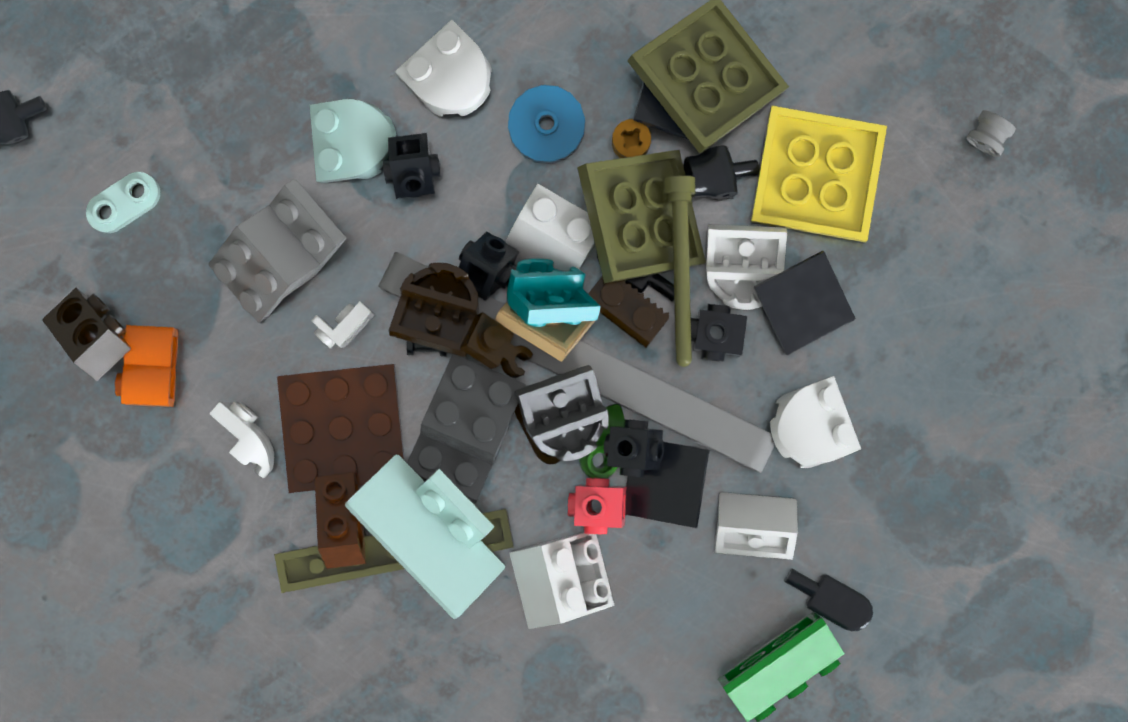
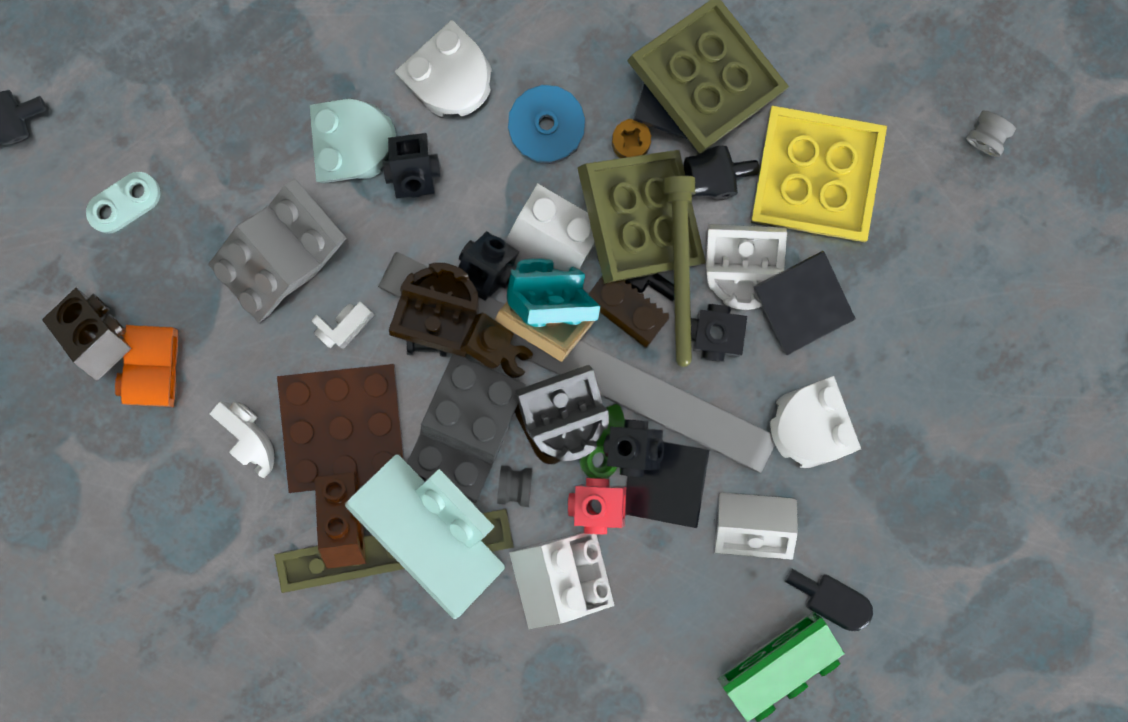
(514, 486): none -> dark grey wheel

